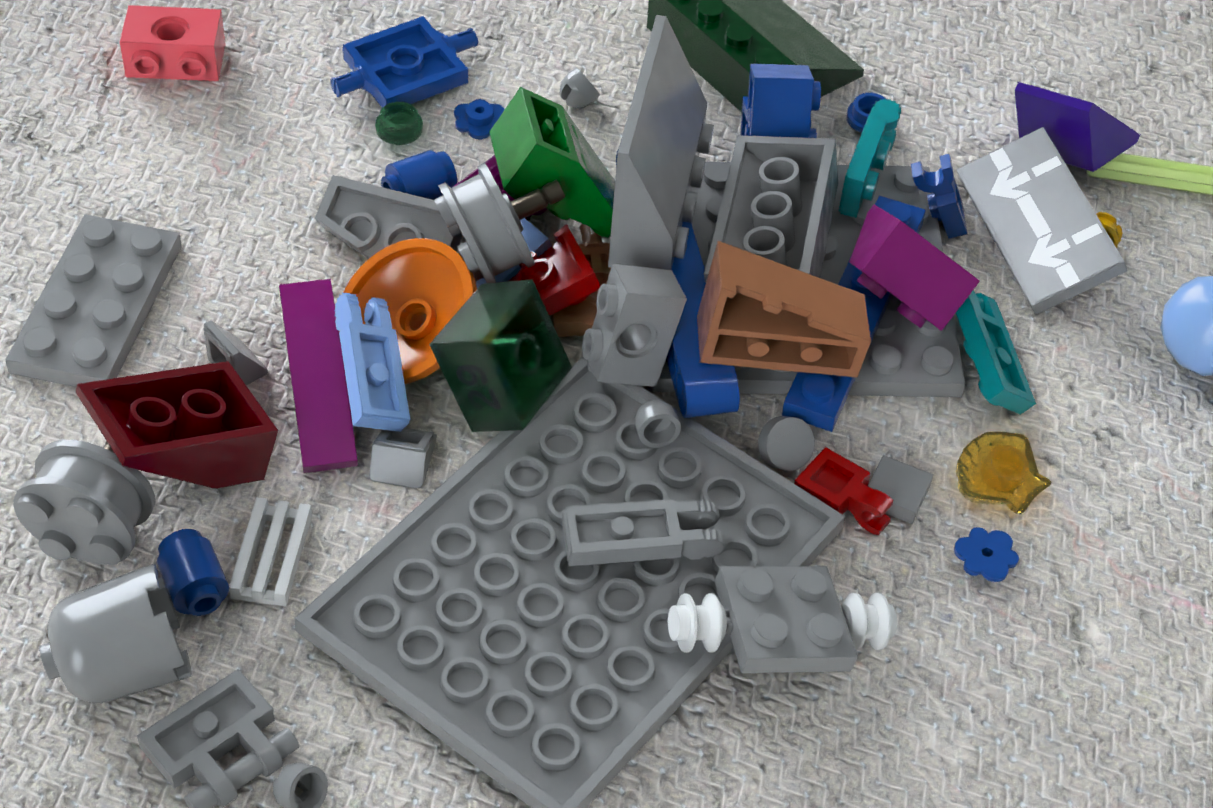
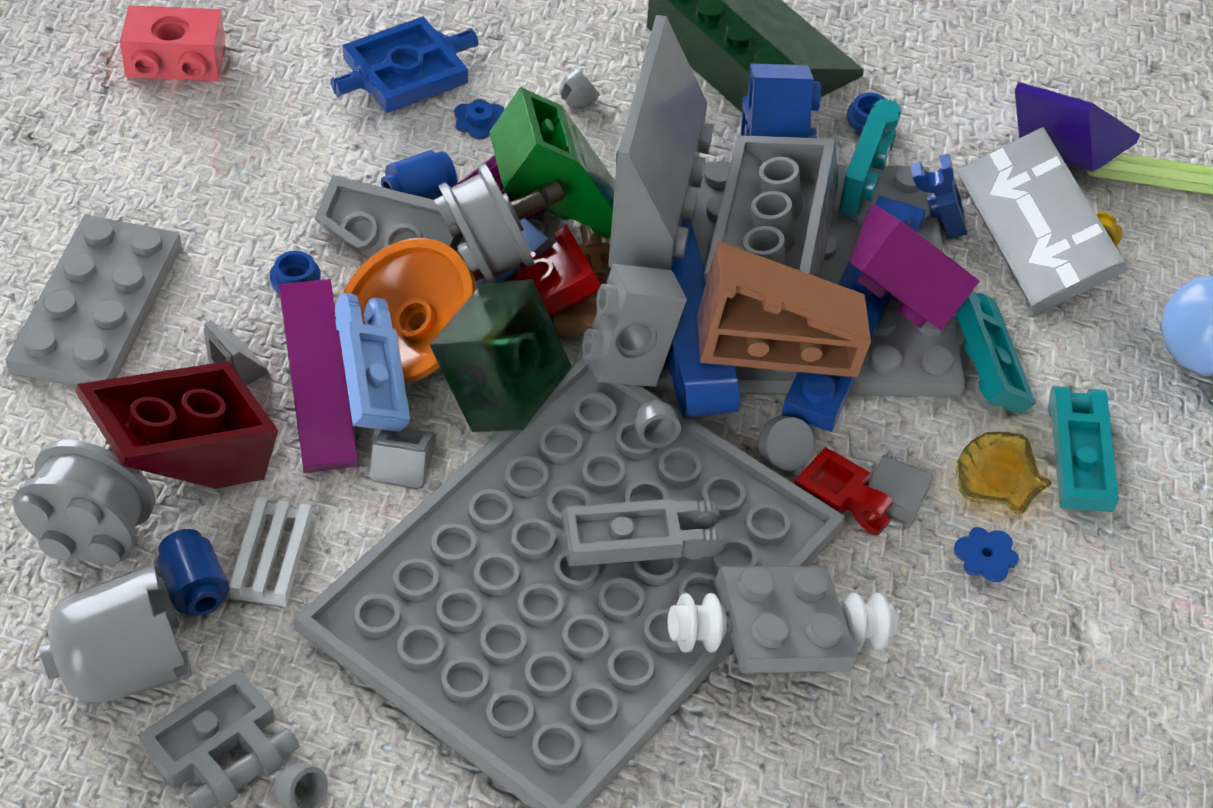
(293, 268): none -> blue plate
(399, 123): clear green plate -> none
(1083, 449): none -> teal plate

